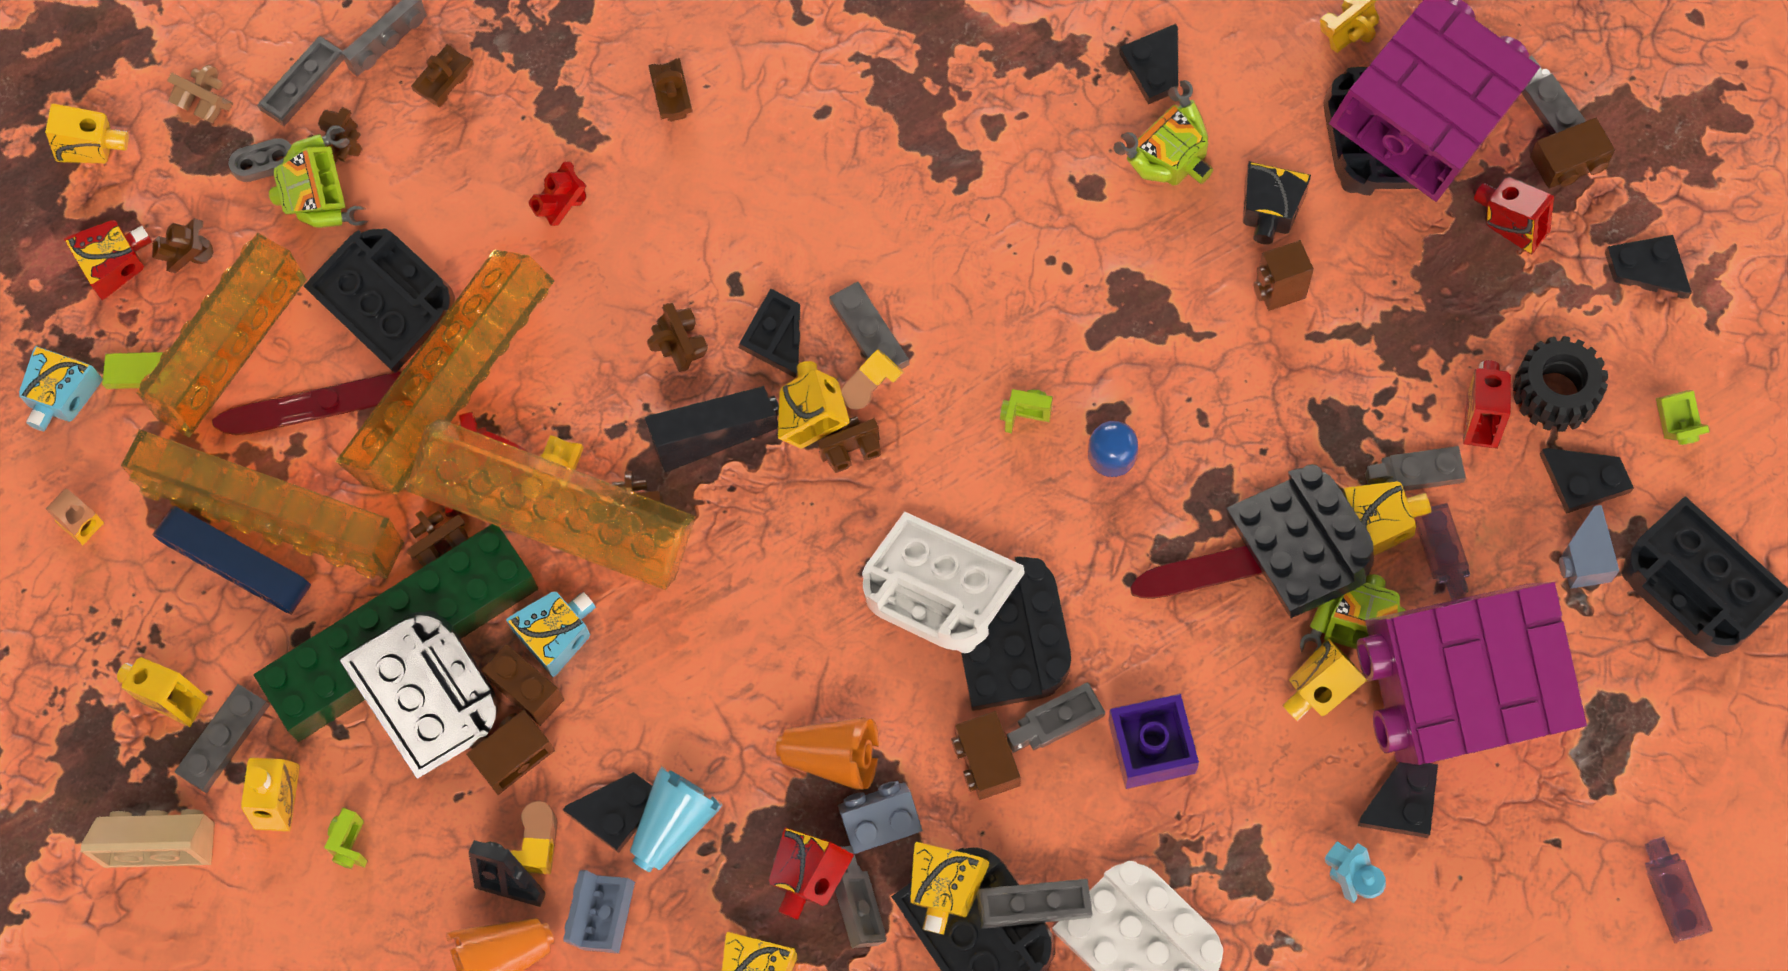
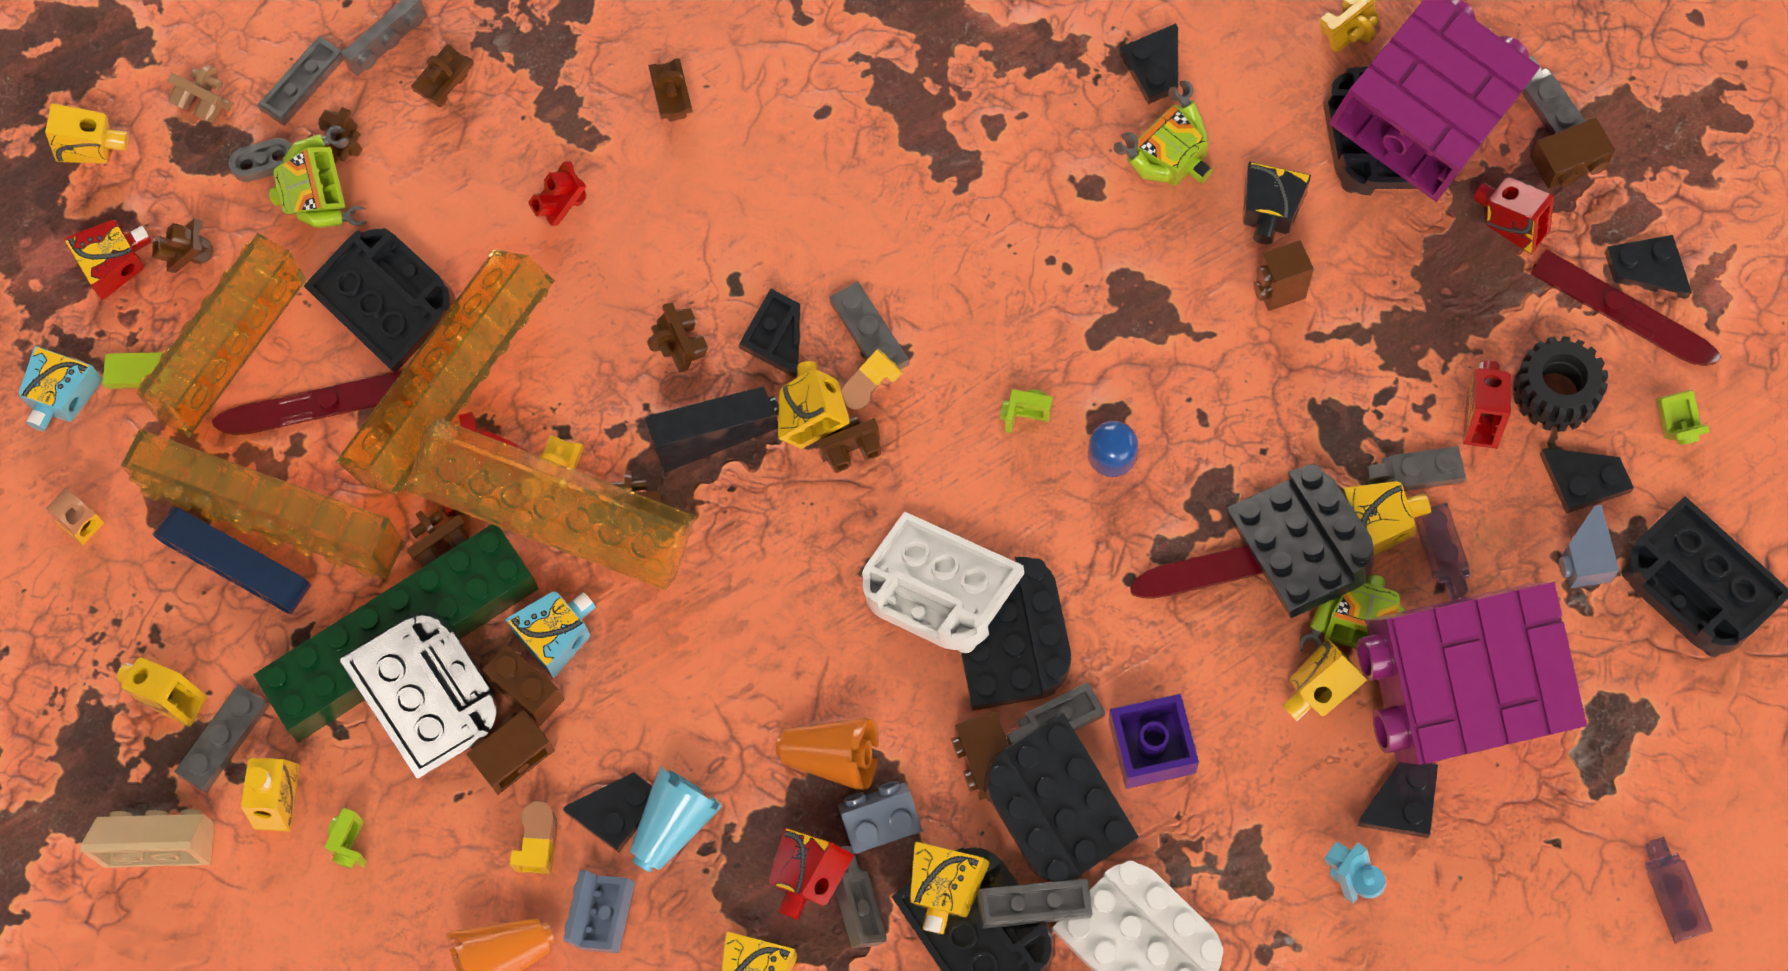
(501, 874): black wing -> none
(1056, 802): none -> black plate
(1625, 310): none -> dark red piece

